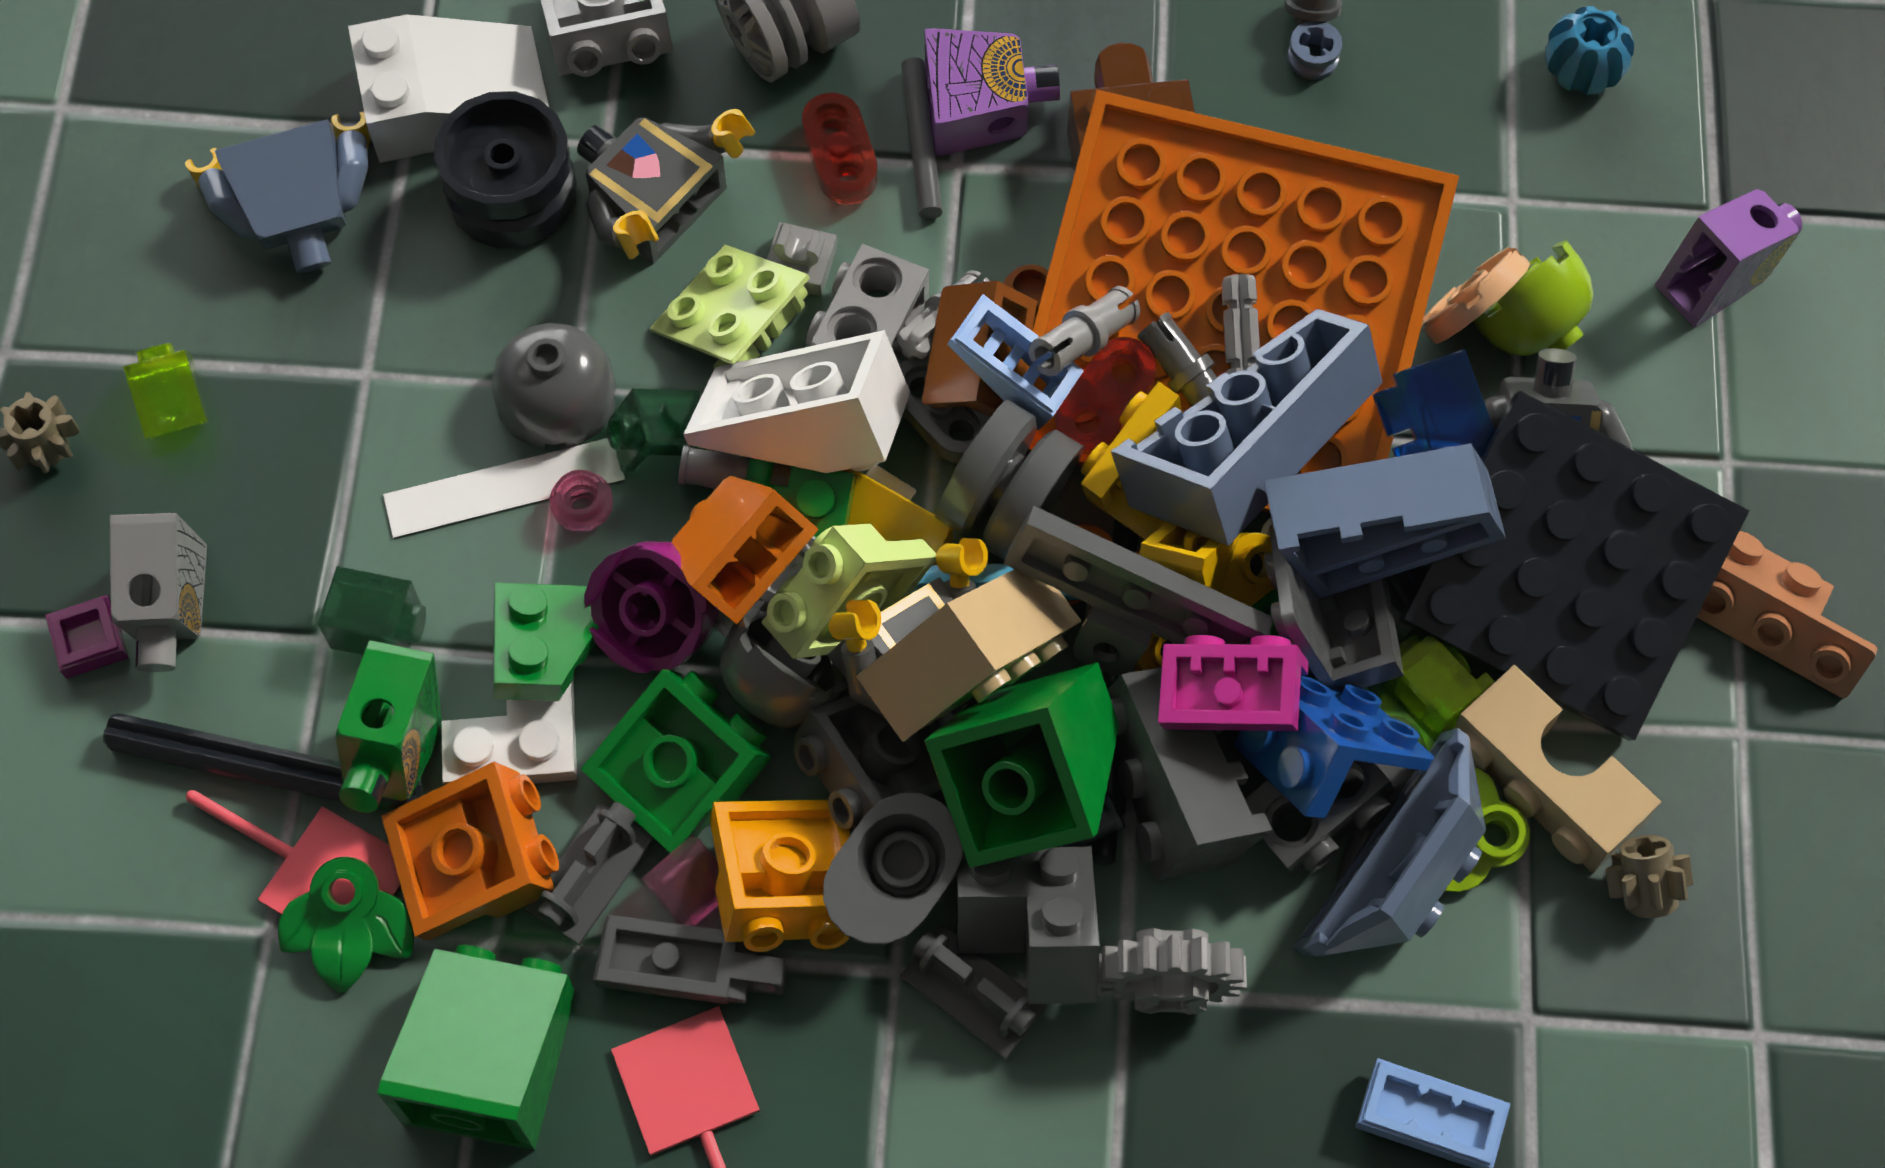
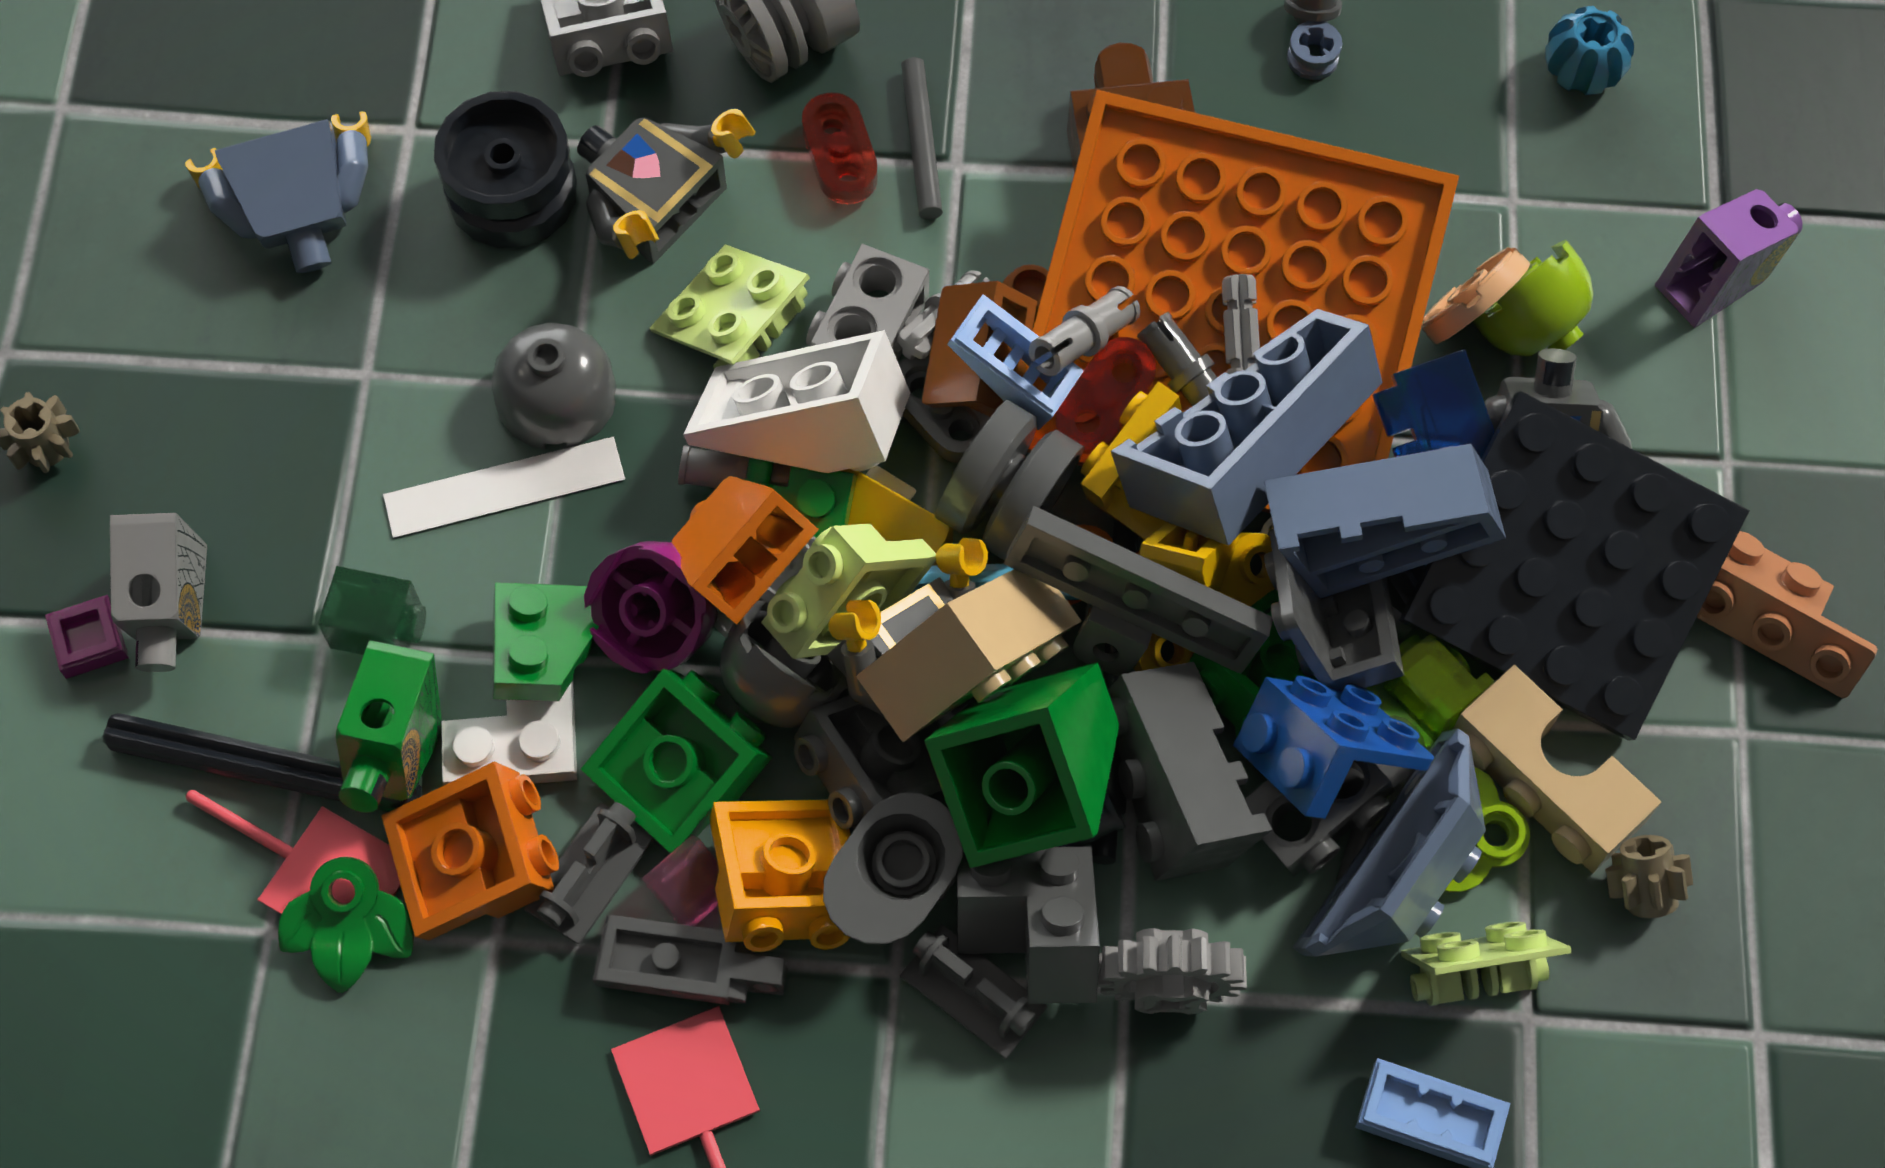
(165, 390): clear neon green bracket -> none
(426, 66): white slope -> none
(480, 1047): slope -> none
(577, 485): clear pink plate -> none
(650, 425): clear green bracket -> none
(805, 251): light grey tile -> none
(981, 88): medium lavender torso -> none
(1231, 684): dark pink bracket -> none
(1507, 960): none -> yellowish green hinge

